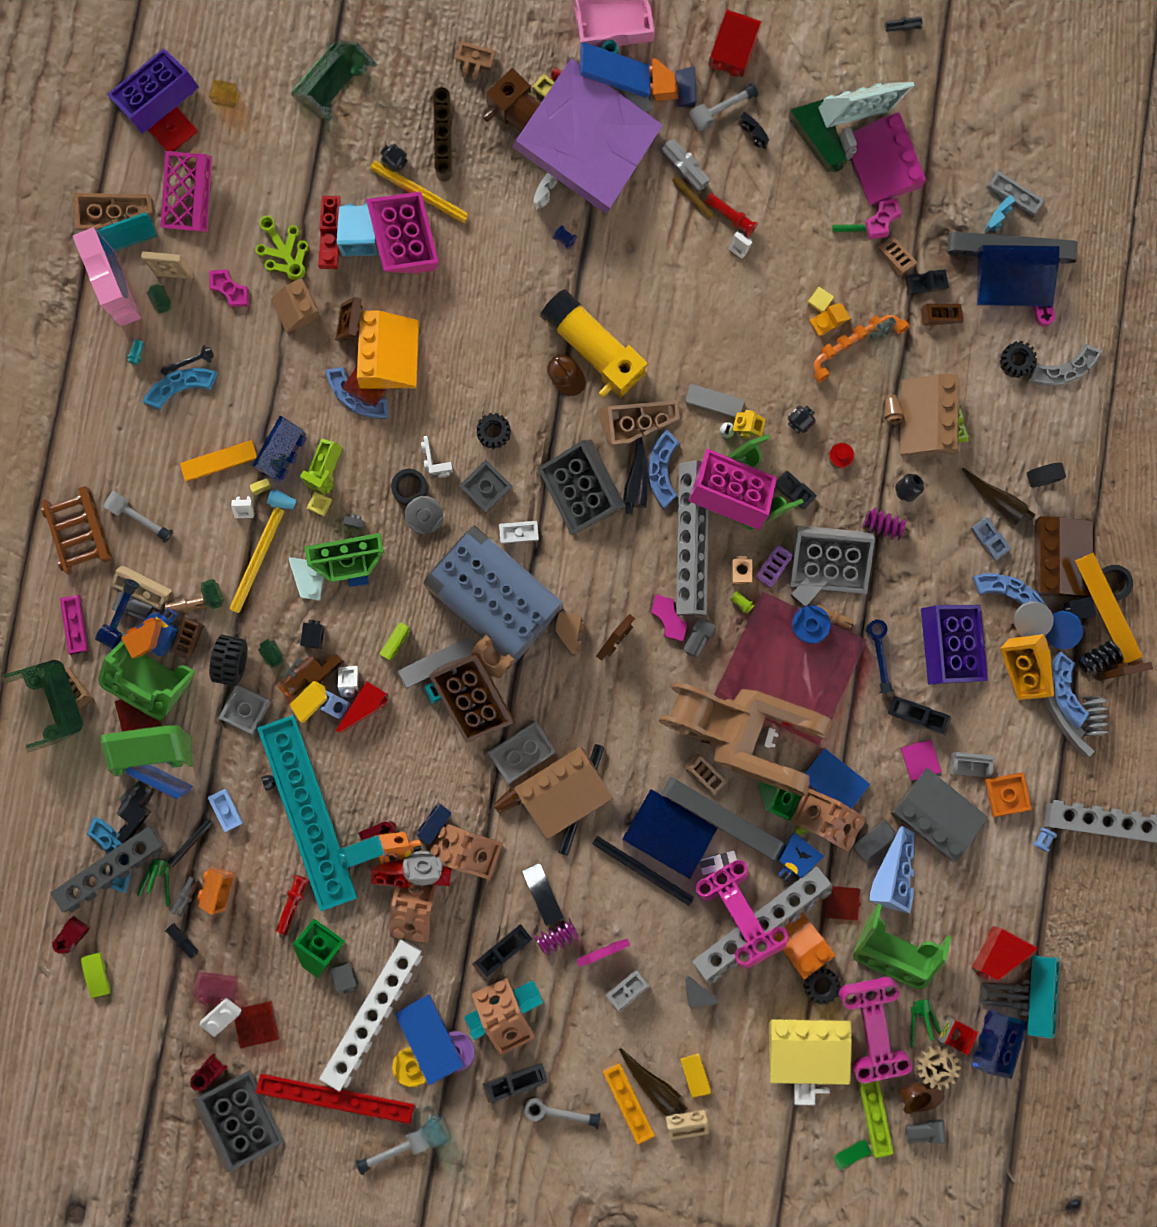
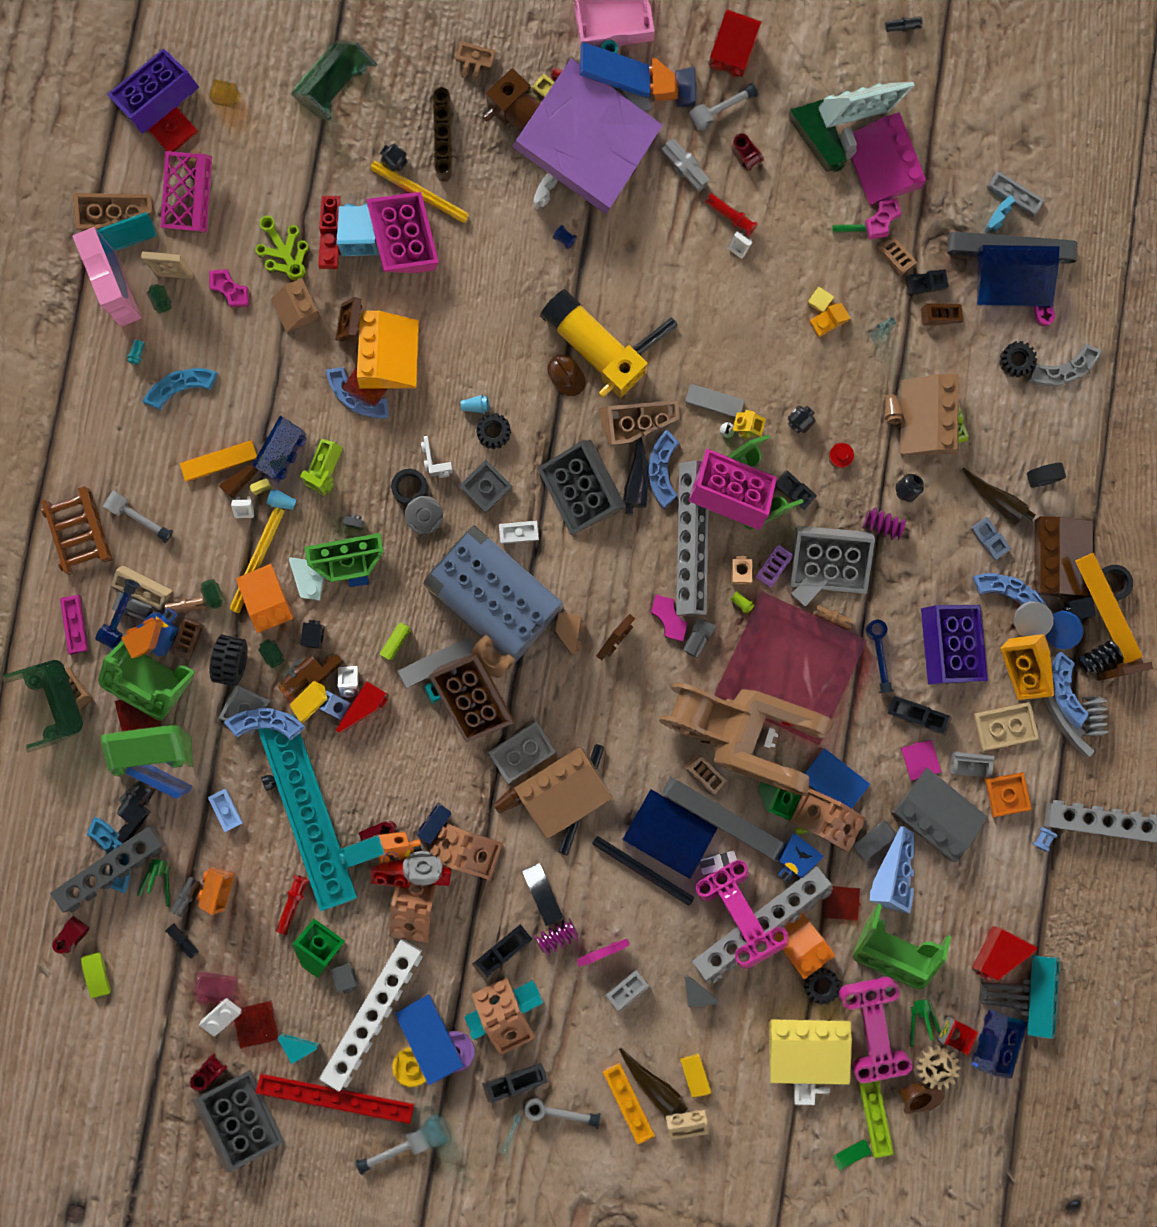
(190, 842): black bar -> none
(206, 353): black piece -> none
(238, 481): none -> reddish brown slope
(264, 598): none -> orange slope
(264, 718): none -> medium blue tile
(296, 1047): none -> teal slope
(319, 504): light yellow tile -> none
(476, 404): none -> medium azure cone
(517, 1119): none -> clear light blue hinge
(655, 336): none -> black axle
(693, 197): pearl gold bar -> none
(747, 155): none -> dark red piece
(758, 137): black slope -> none
(811, 624): blue tile -> none
(845, 342): orange bar -> none
(930, 1131): dark grey piece -> none
(1005, 726): none -> tan tile

